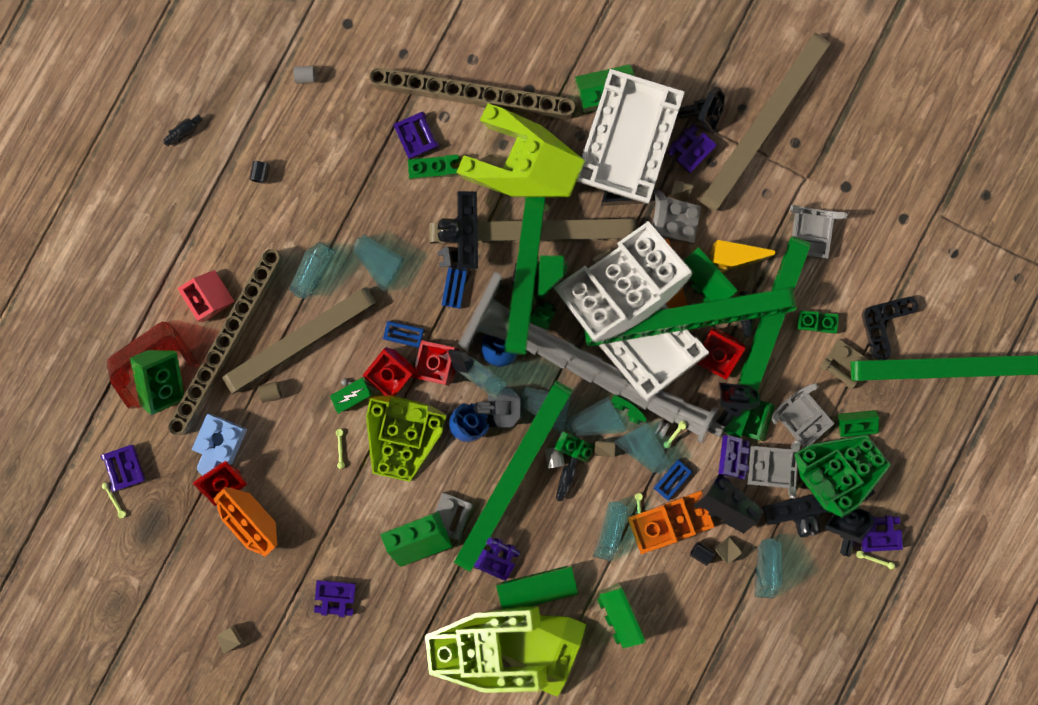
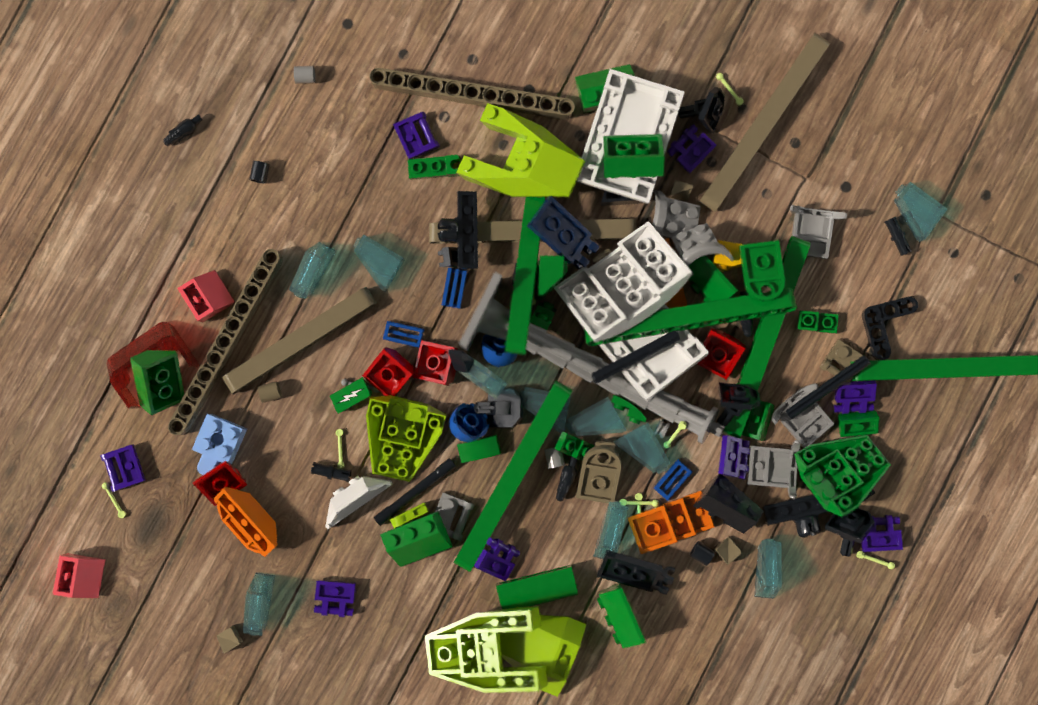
(78, 576): none -> coral slope
(258, 604): none -> clear light blue slope
(331, 471): none -> black pin
(353, 497): none -> white wedge
(390, 511): none -> black piece
(409, 515): none -> lime piece
(480, 449): none -> green slope
(562, 232): none -> dark blue tile
(599, 477): none -> dark tan tile
(633, 156): none -> green slope
(635, 356): none -> black axle
(635, 572): none -> black tile
(655, 503): none -> yellowish green hinge
(698, 243): none -> light grey piece
(739, 101): none -> yellowish green hinge
(762, 267): none -> green tile
(828, 387): none -> black axle
(855, 392): none -> dark purple plate
(898, 236): none -> black pin
(918, 210): none -> clear light blue slope

